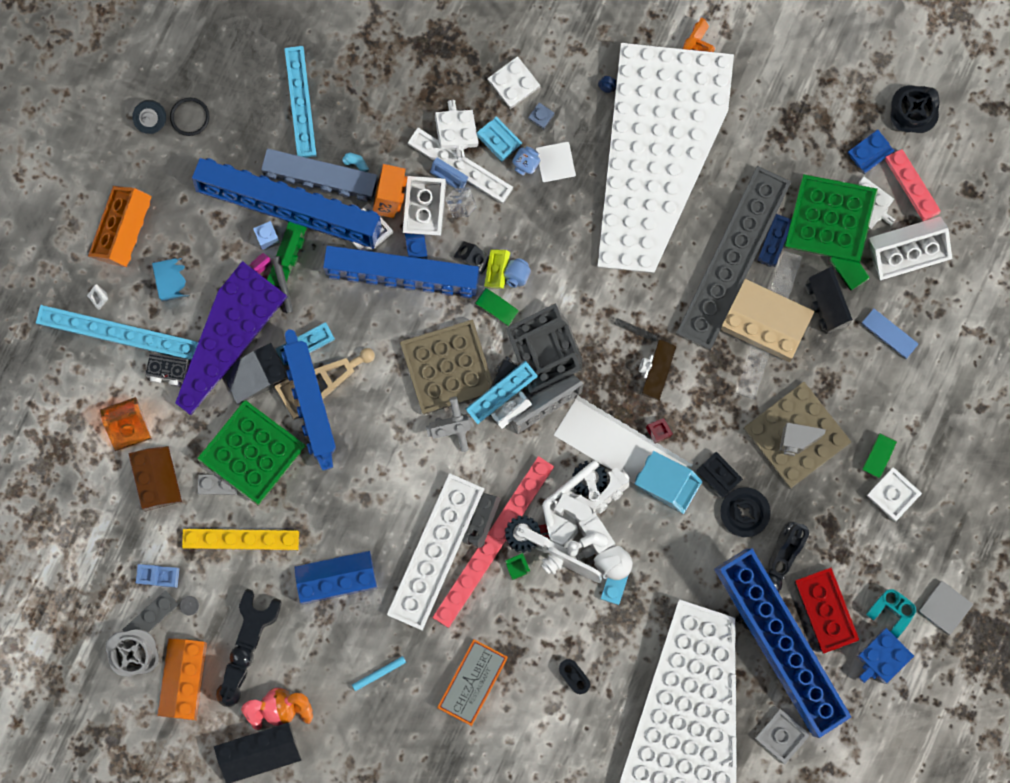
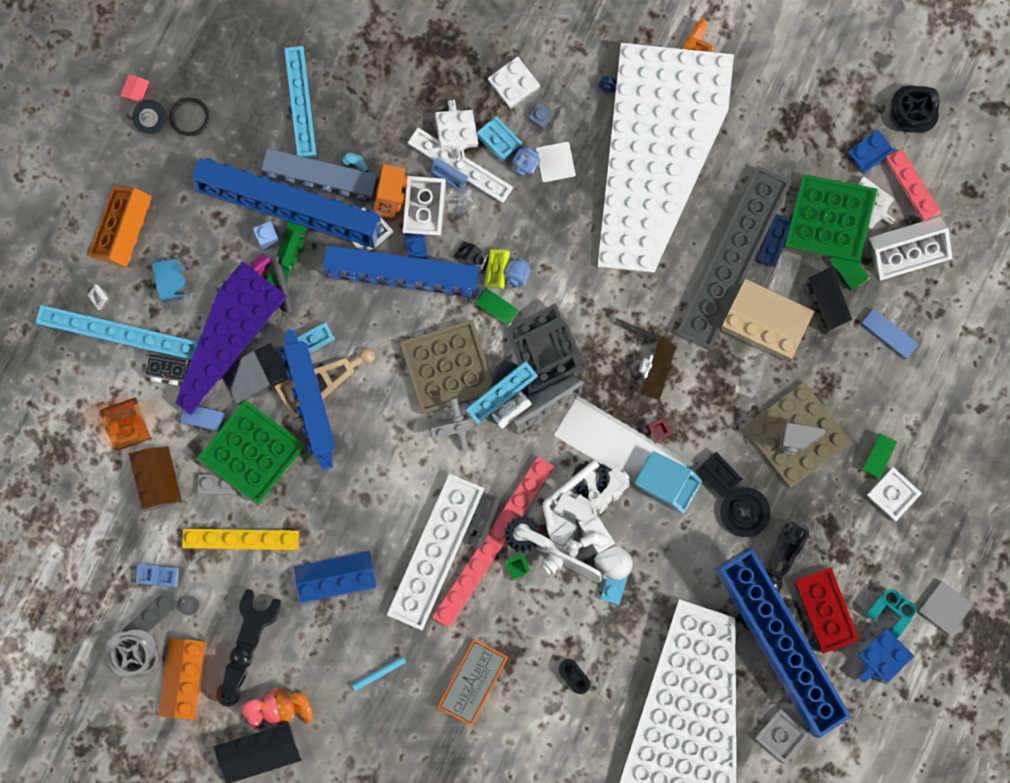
(134, 89): none -> coral piece
(204, 418): none -> medium blue slope

